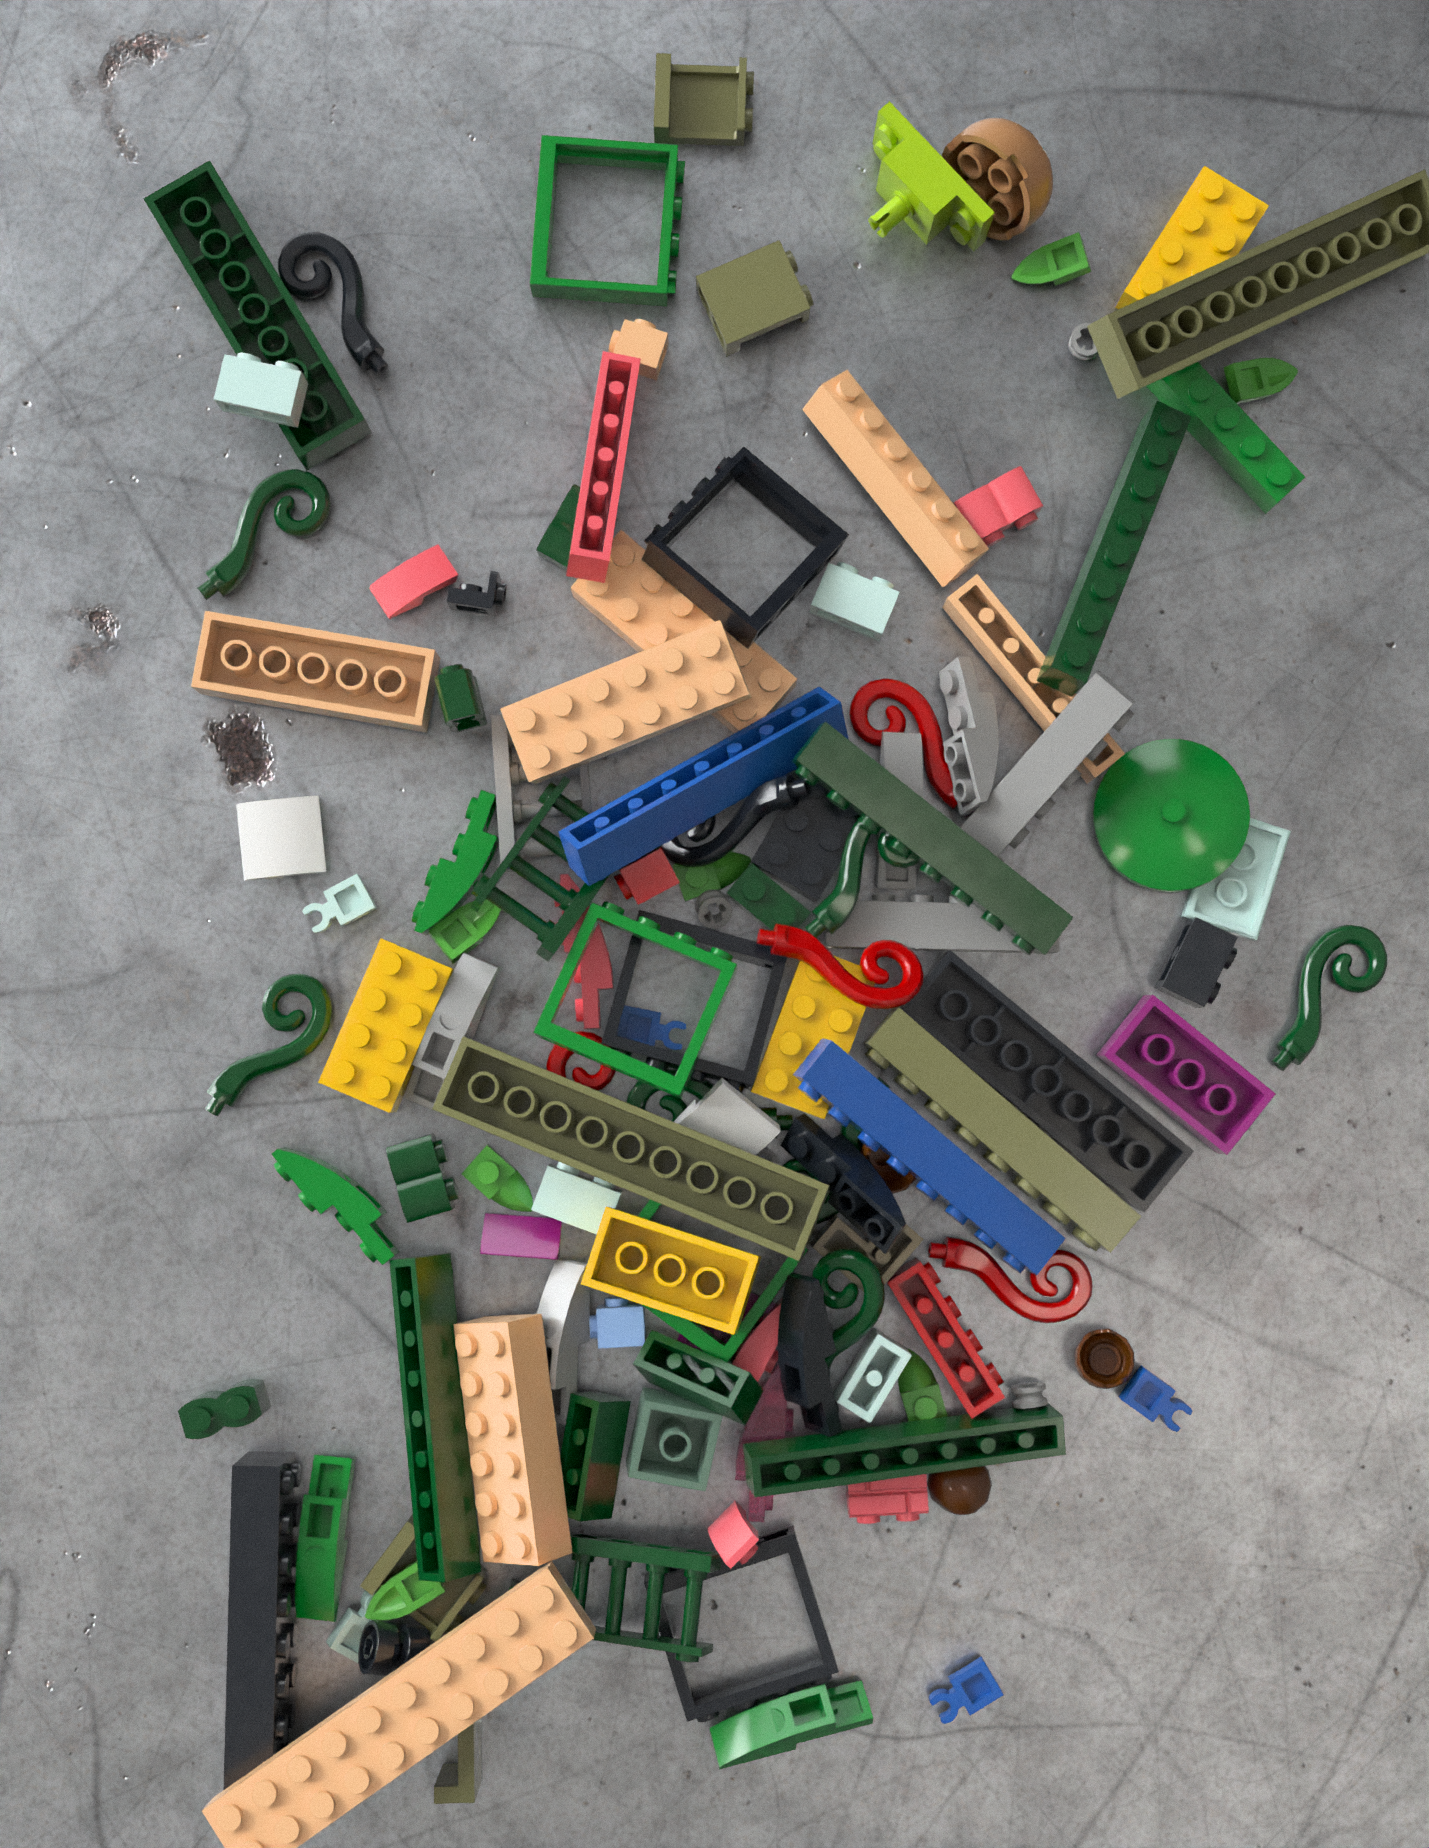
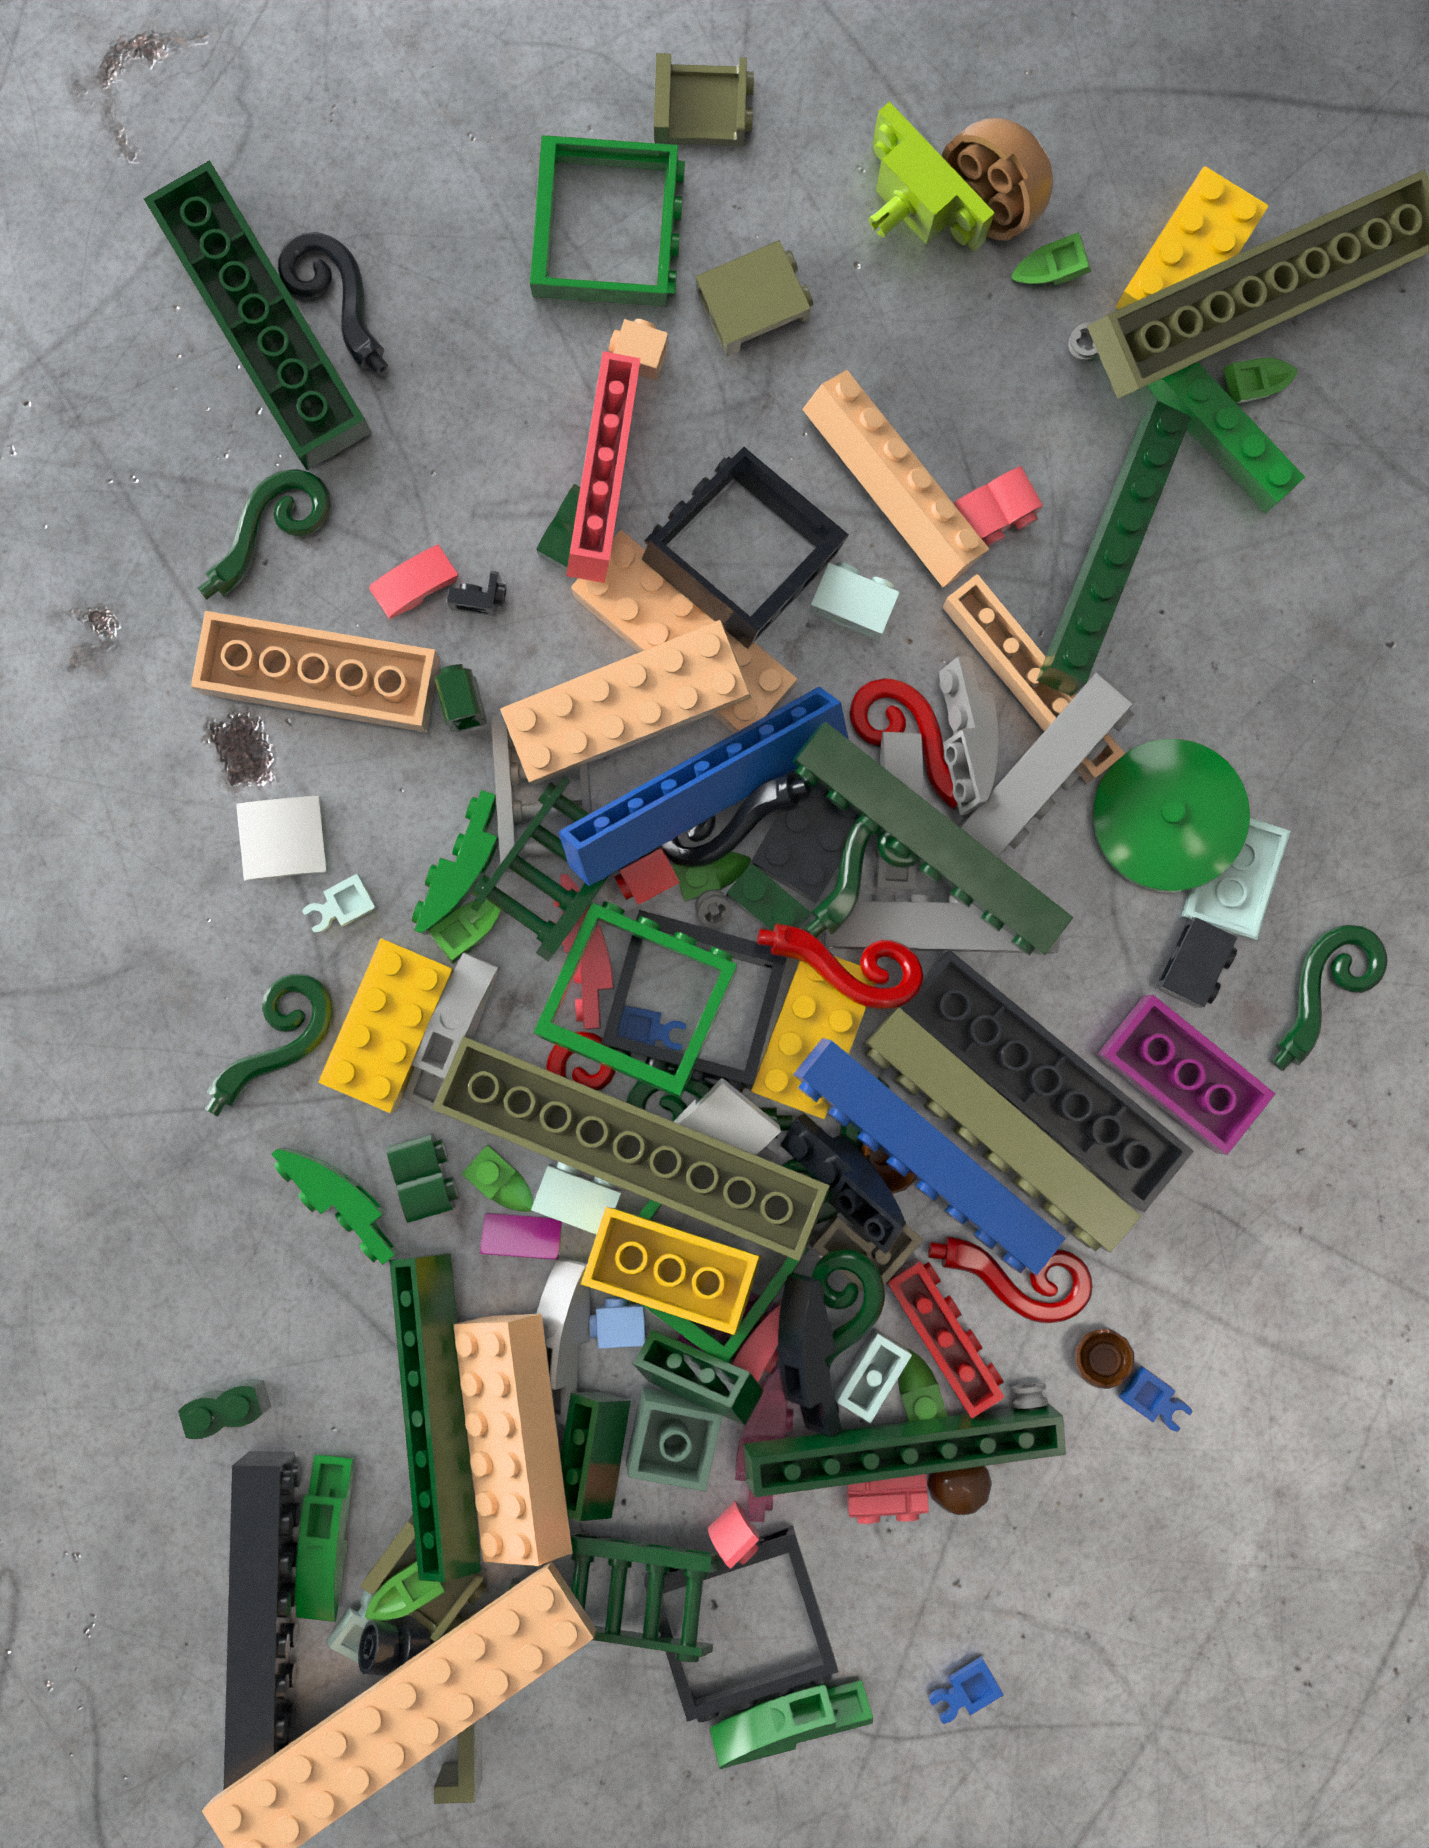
(261, 389): light aqua brick -> none

